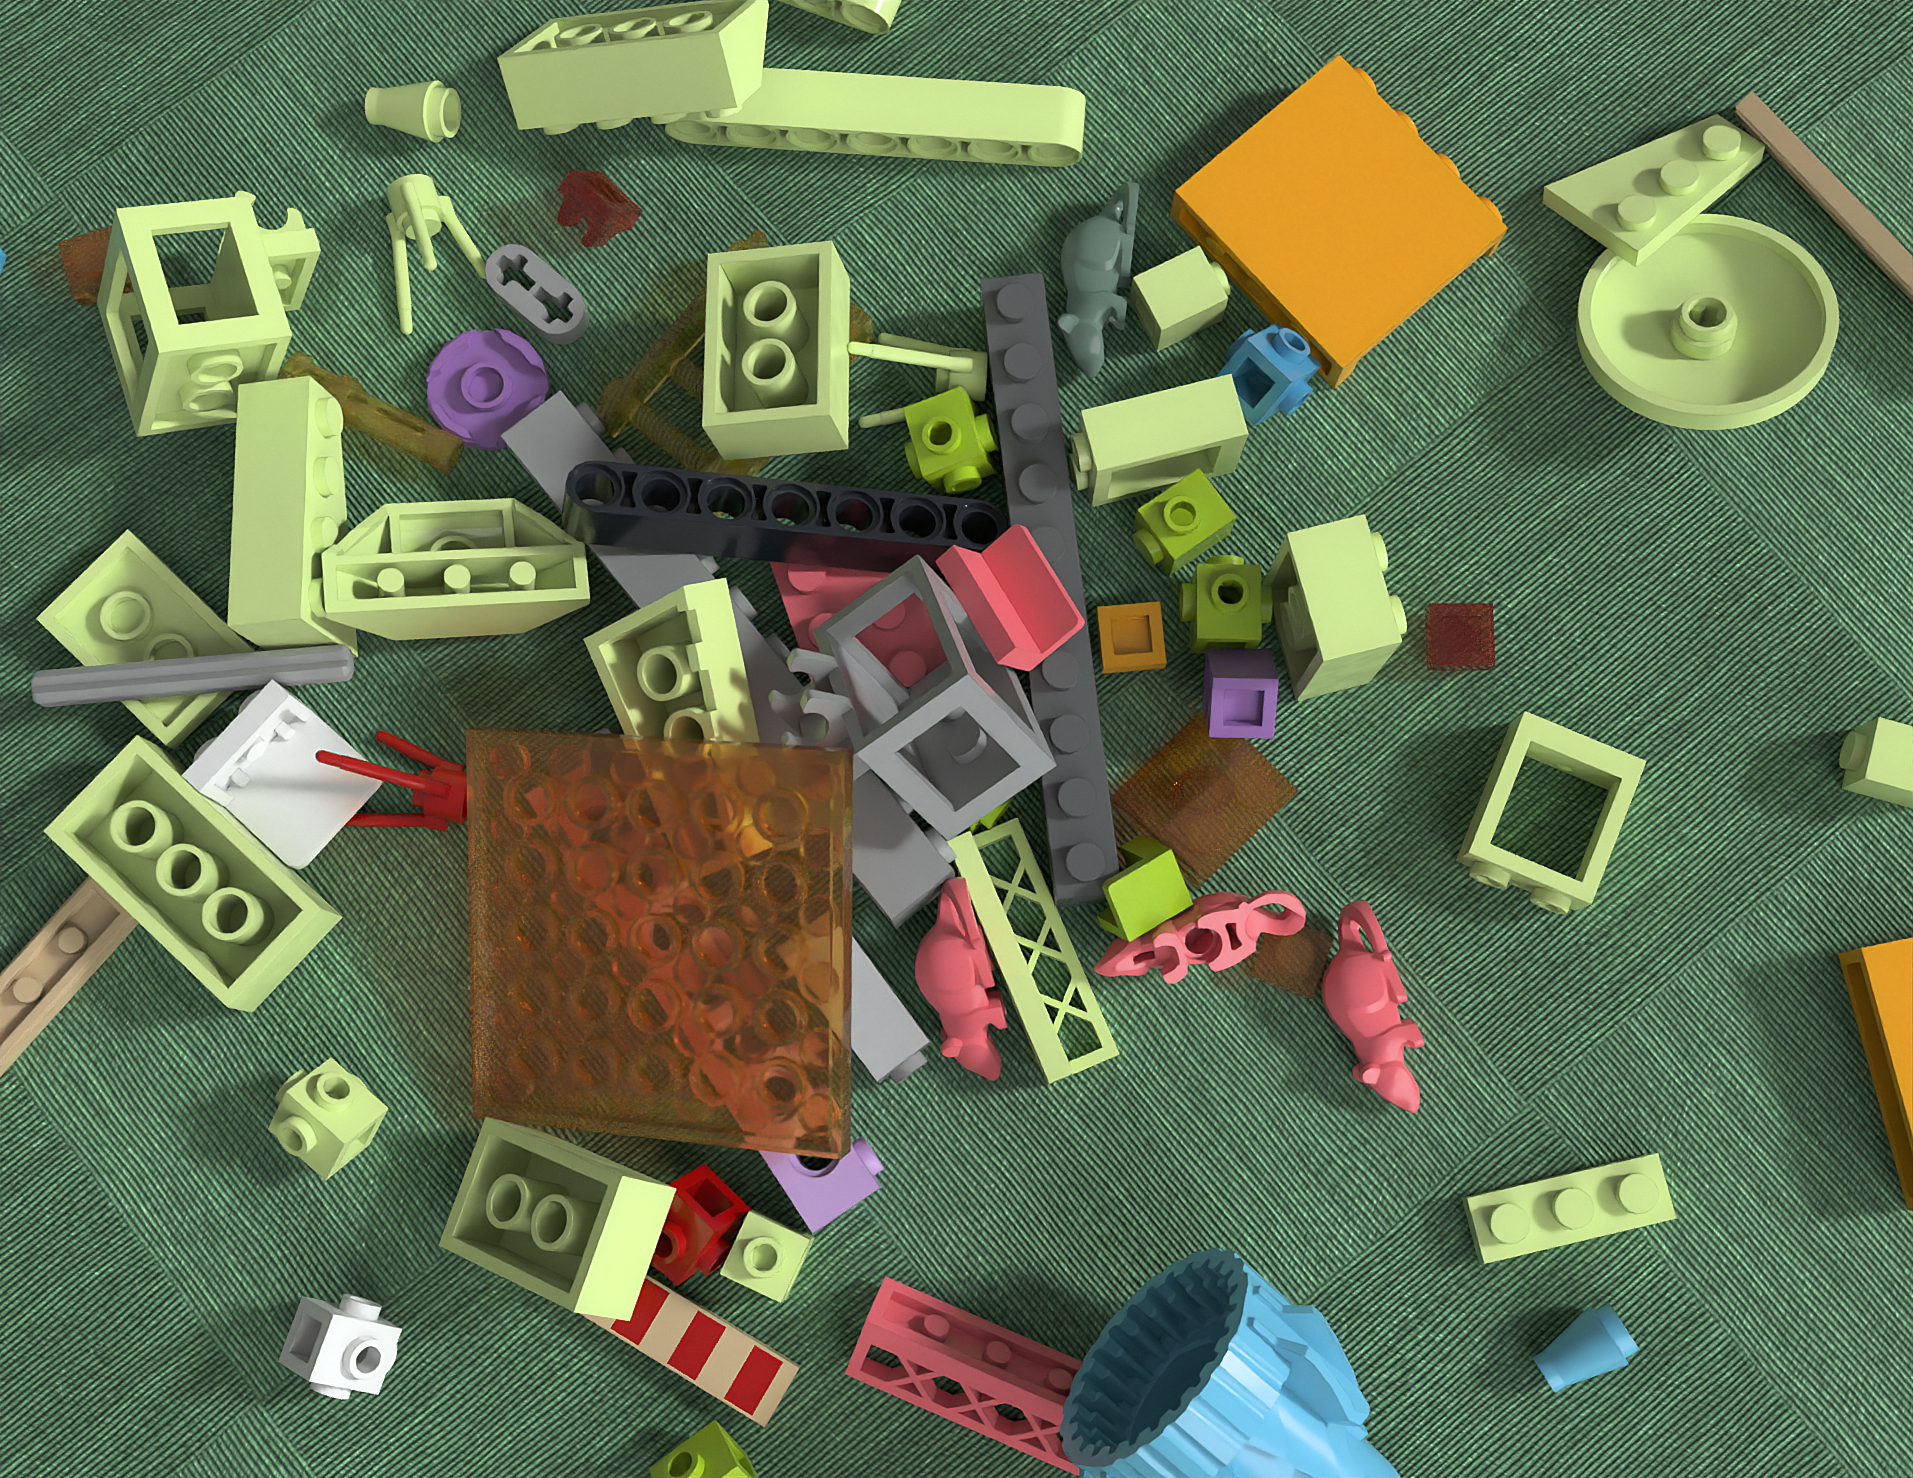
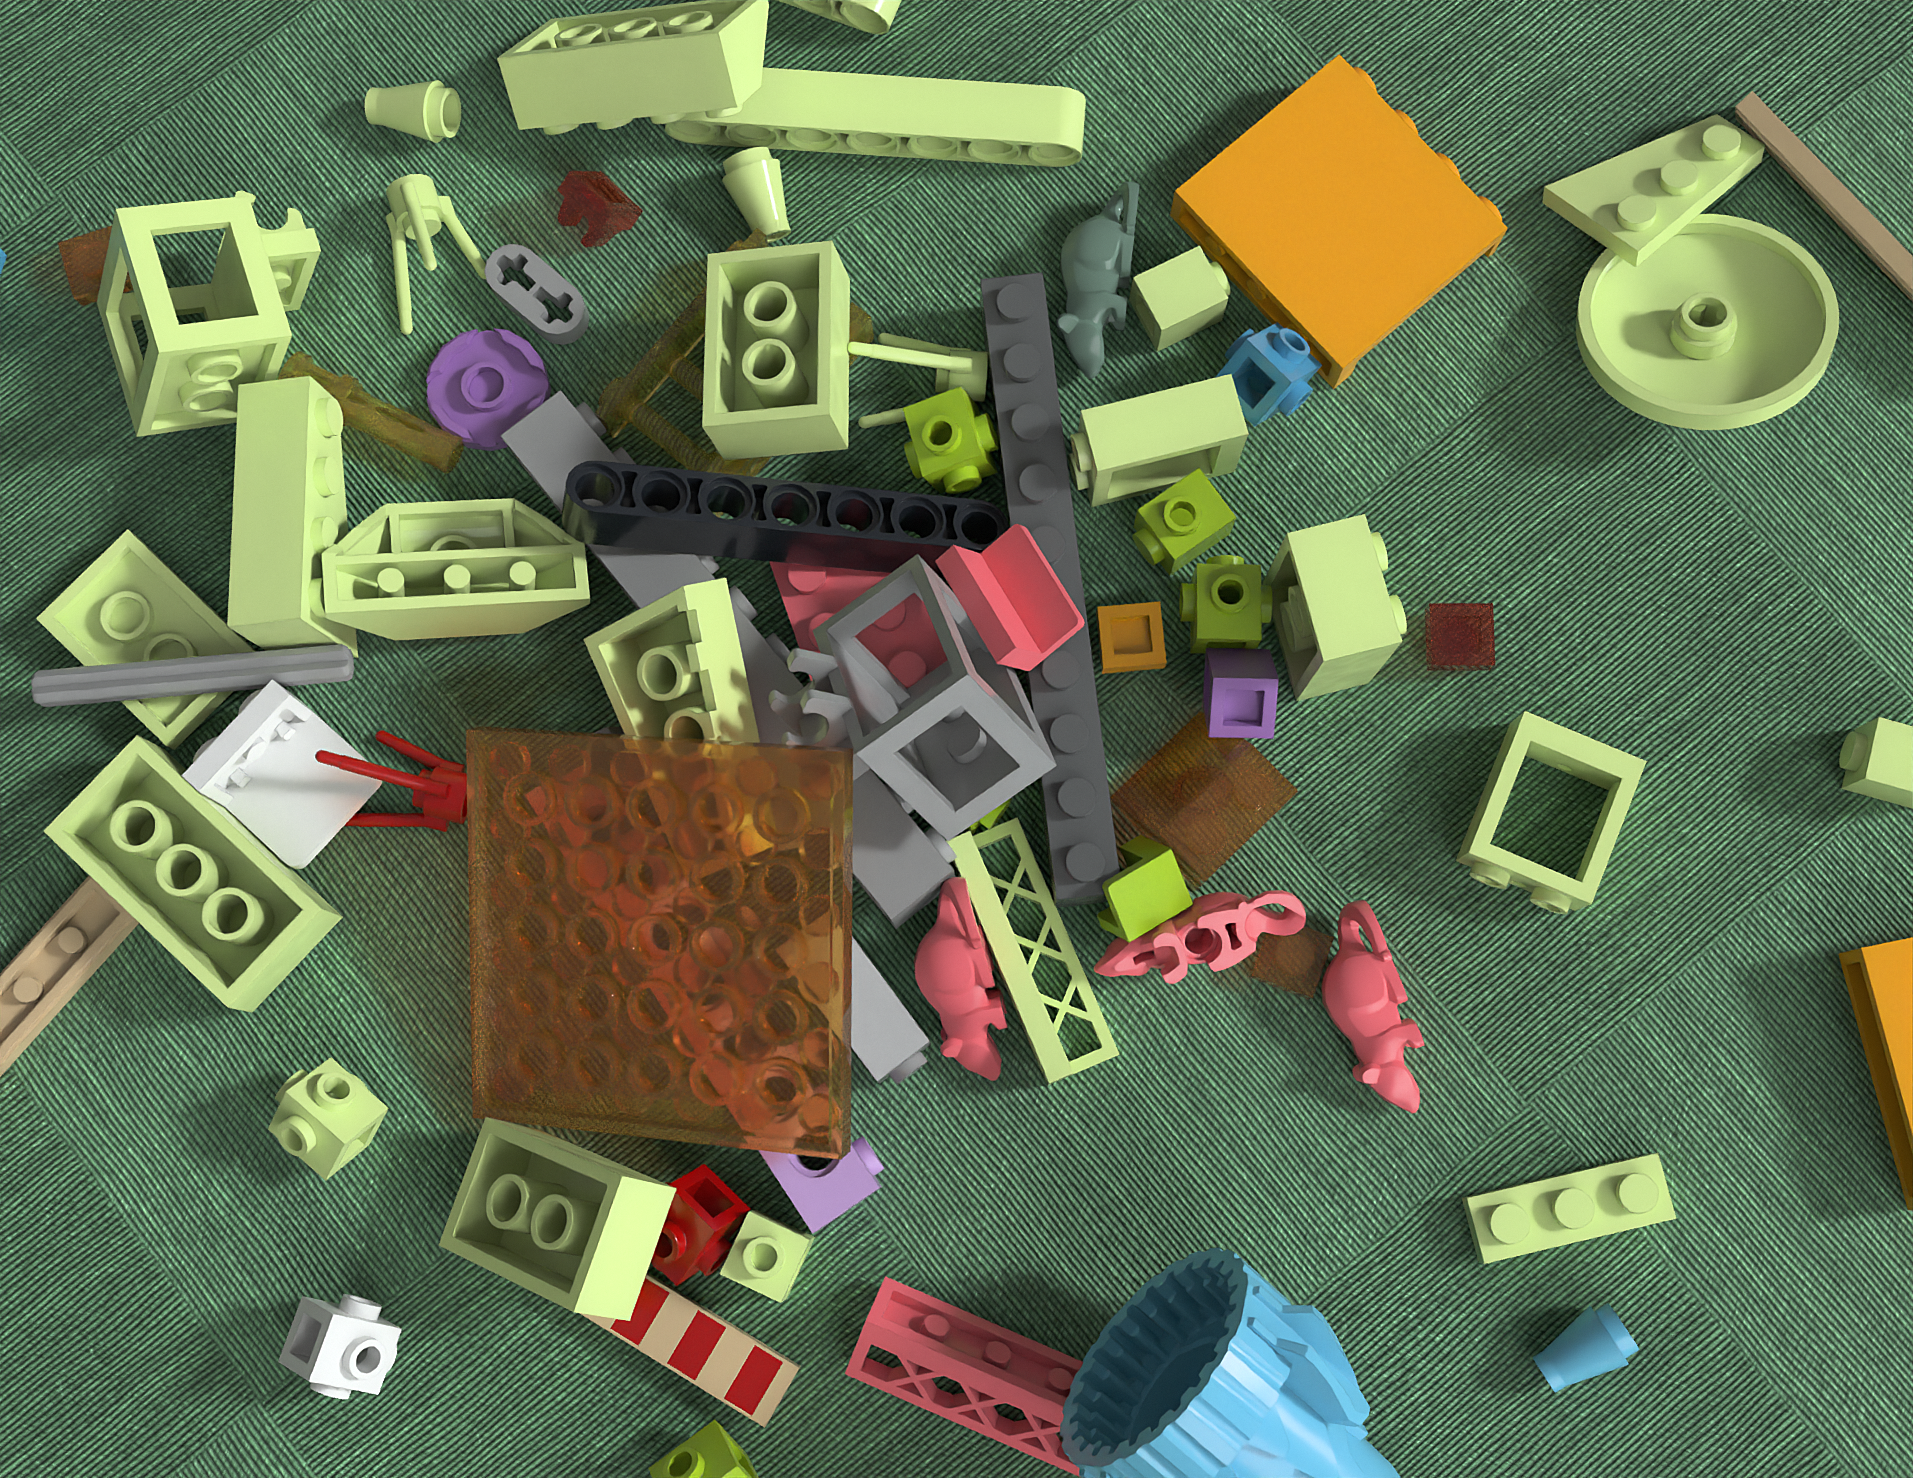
(757, 190): none -> yellowish green cone

